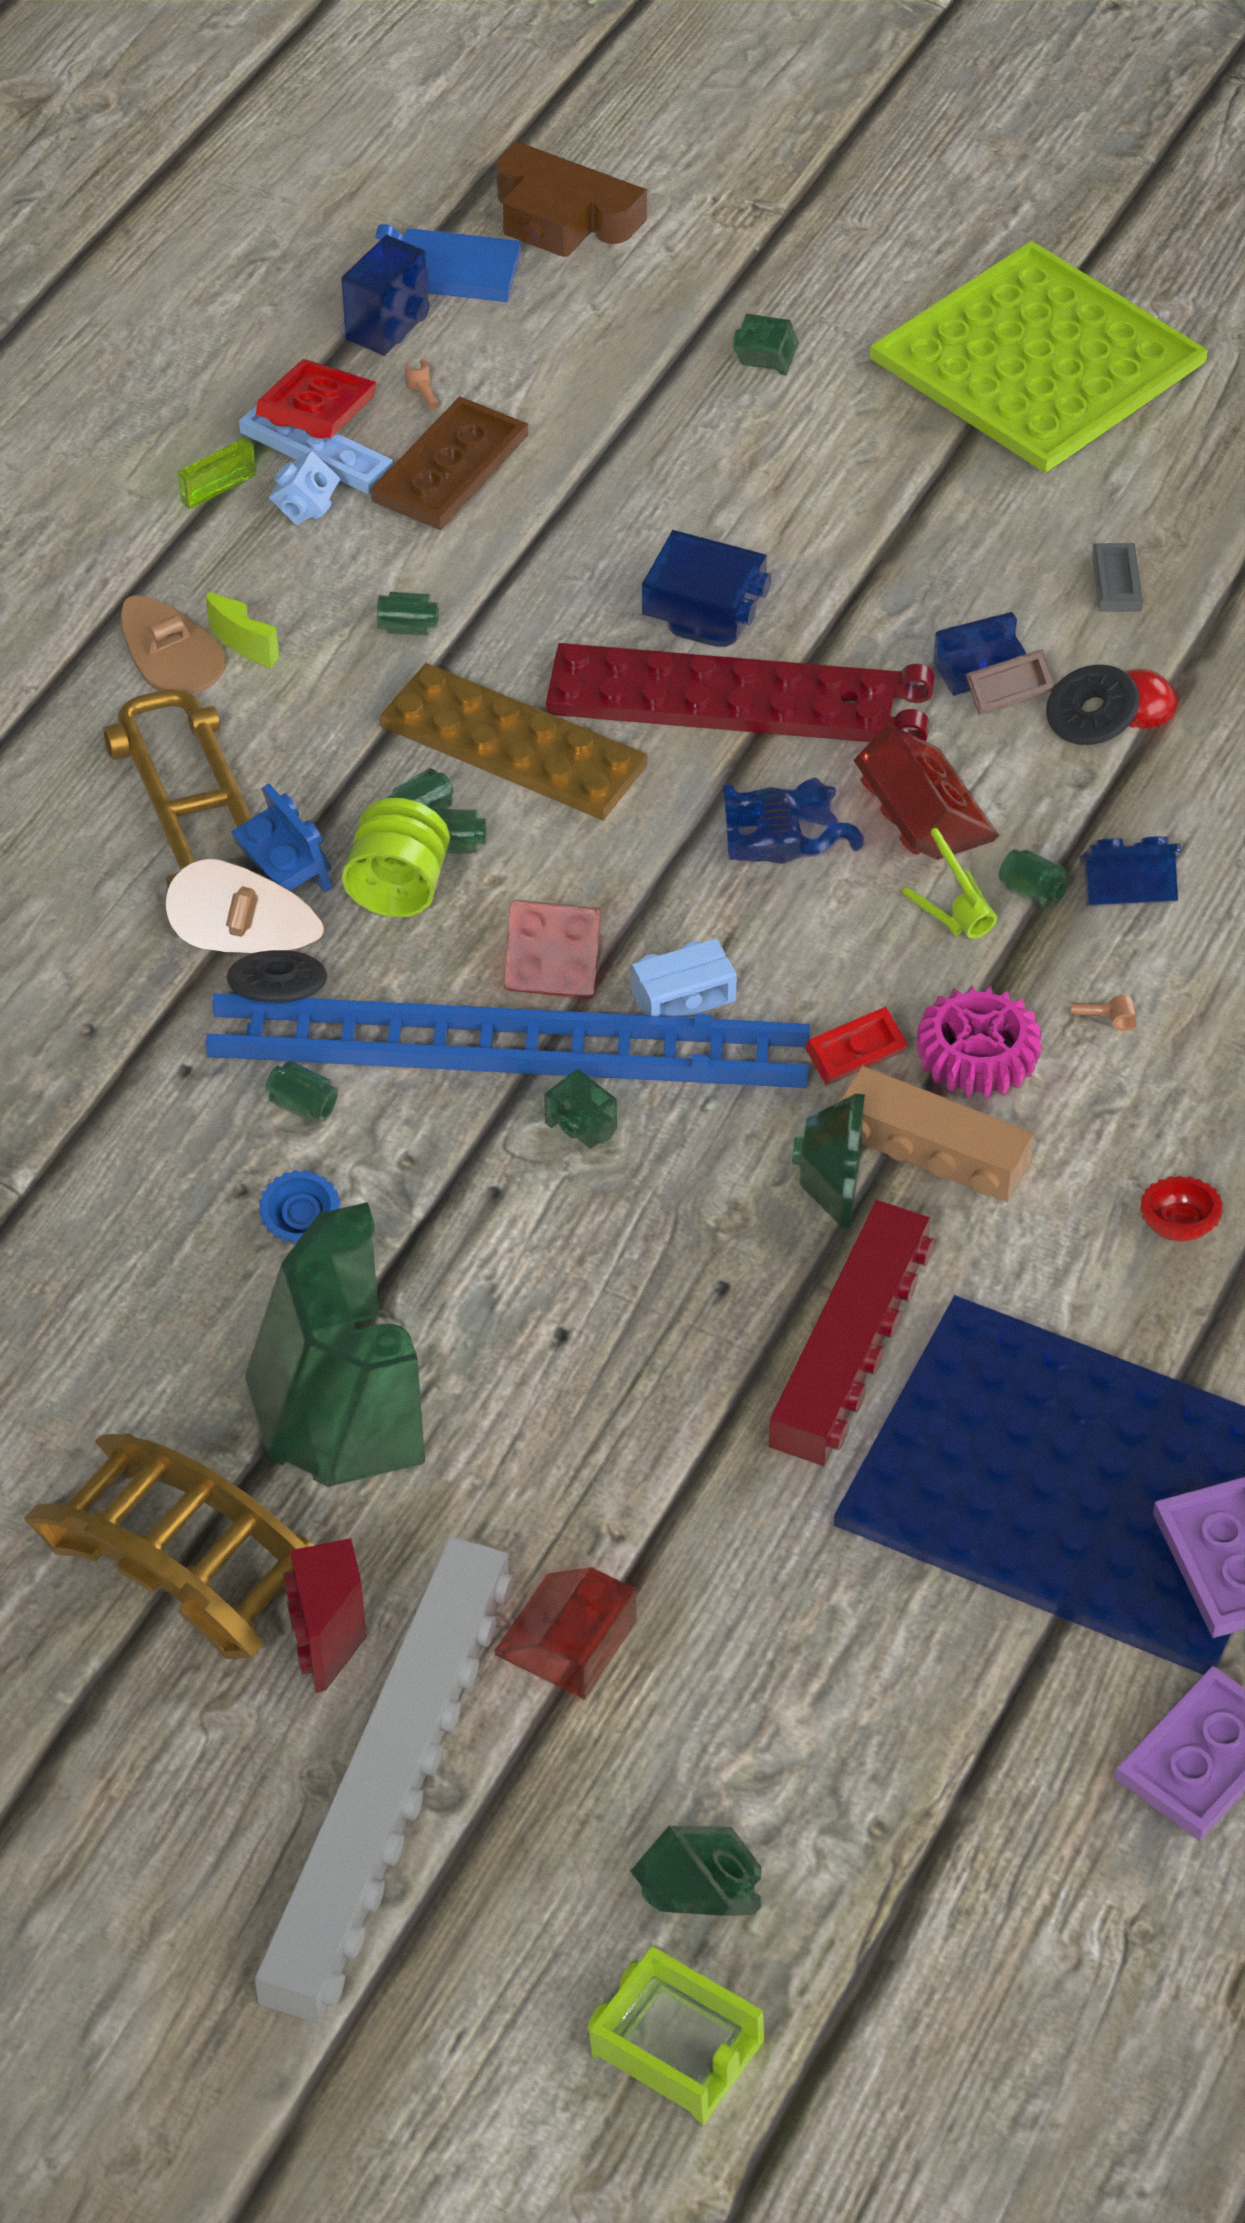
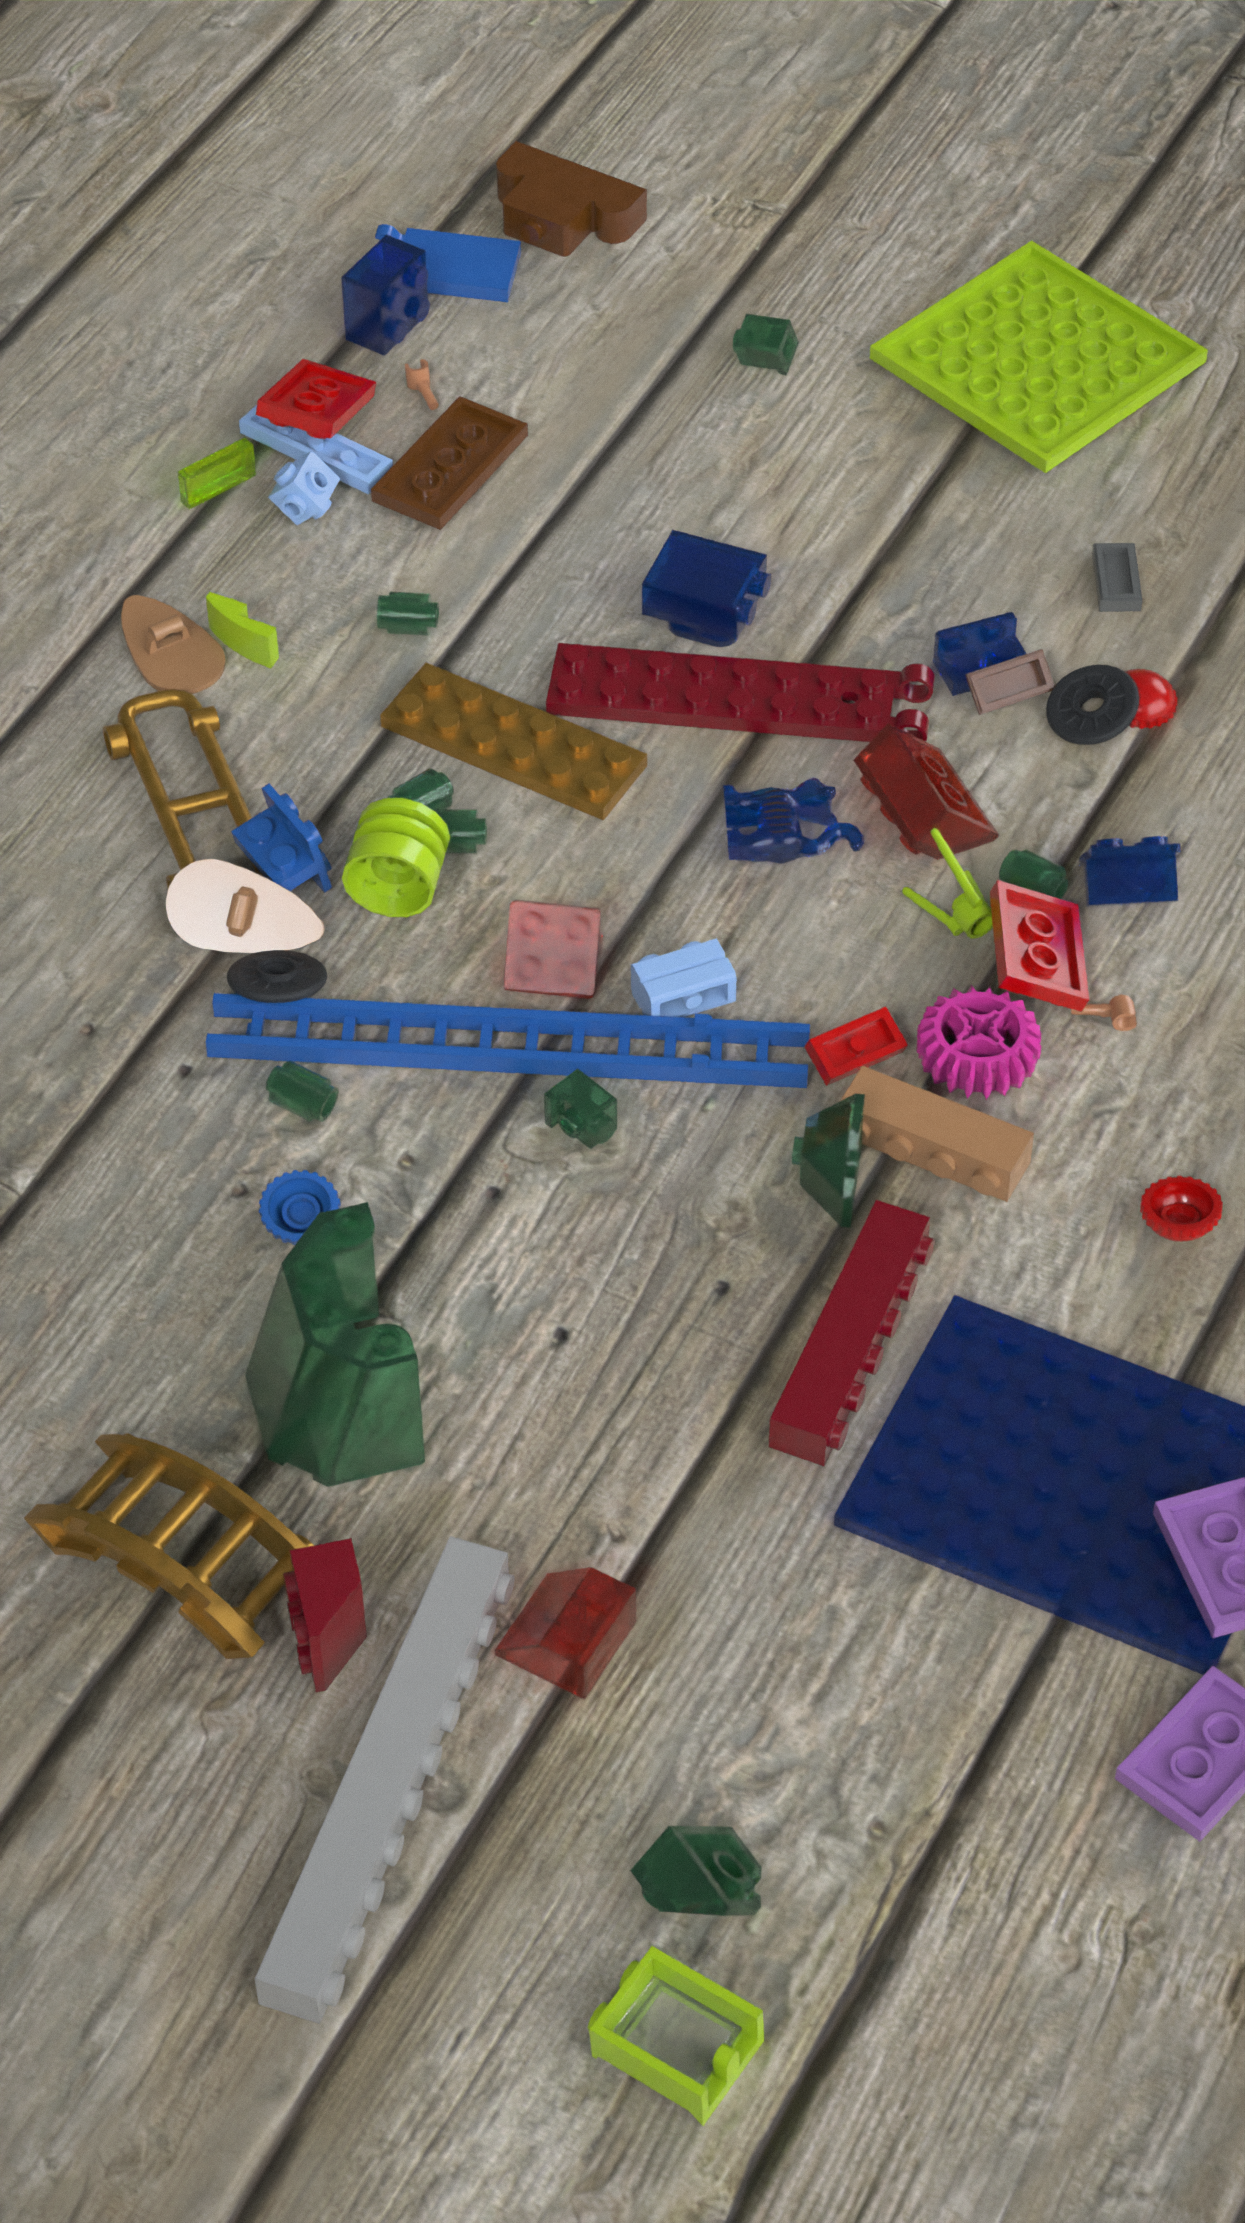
(1038, 946): none -> red plate

